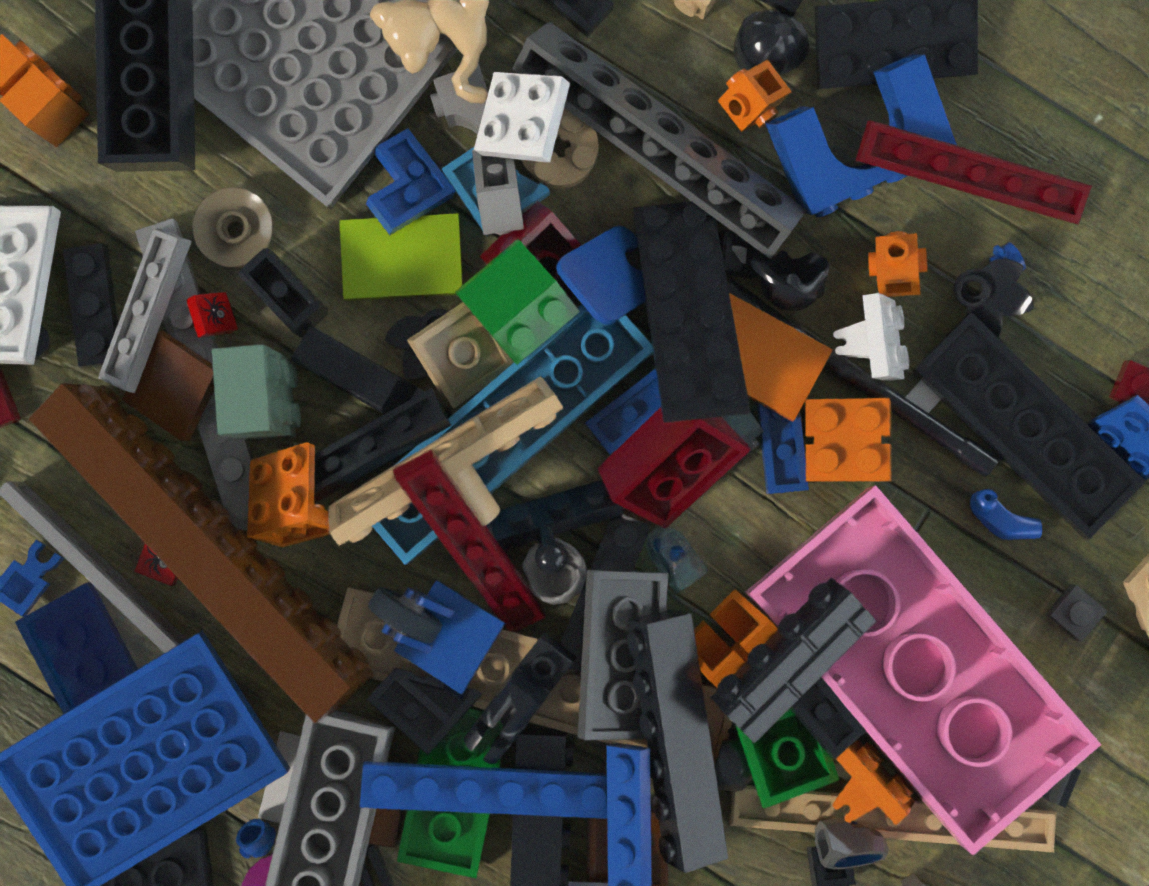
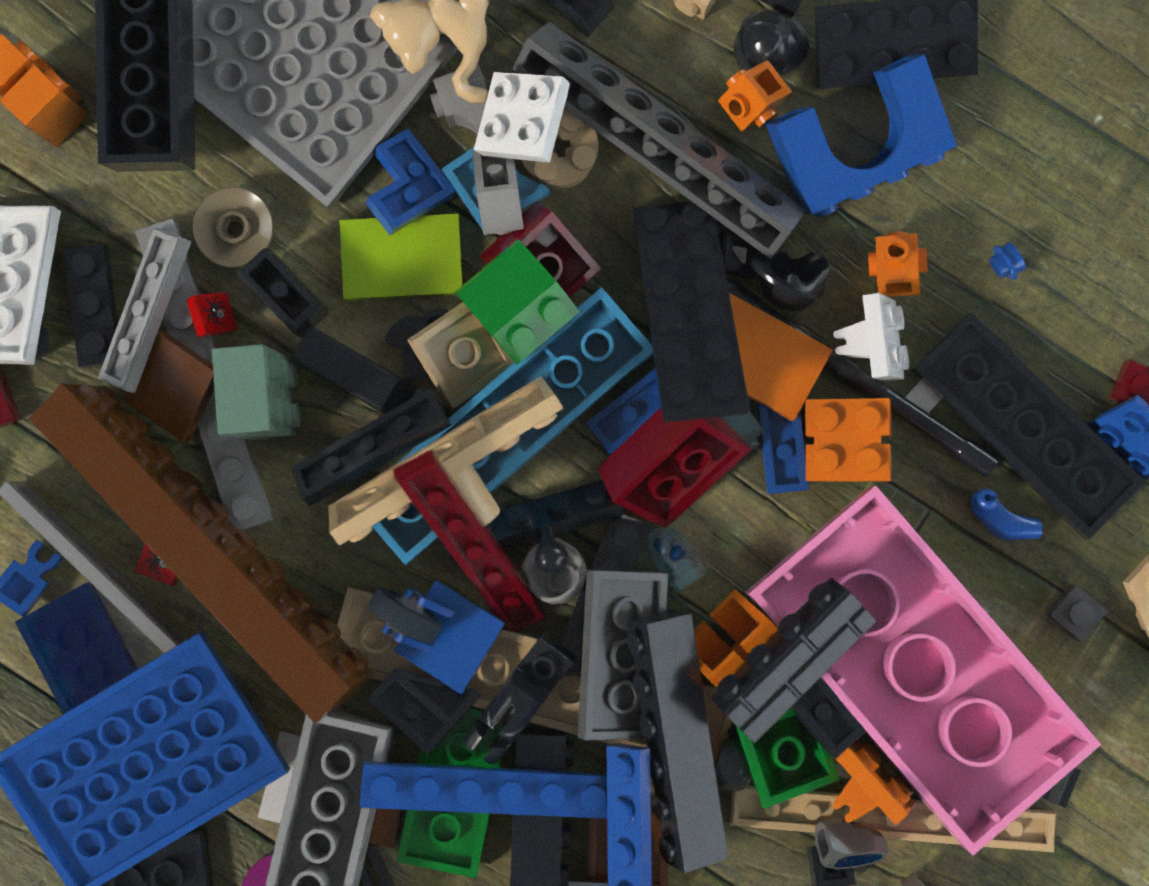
(255, 838): blue plate -> none
(283, 498): orange bracket -> none
(603, 276): blue piece -> none
(972, 172): dark red tile -> none
(999, 293): black plate -> none

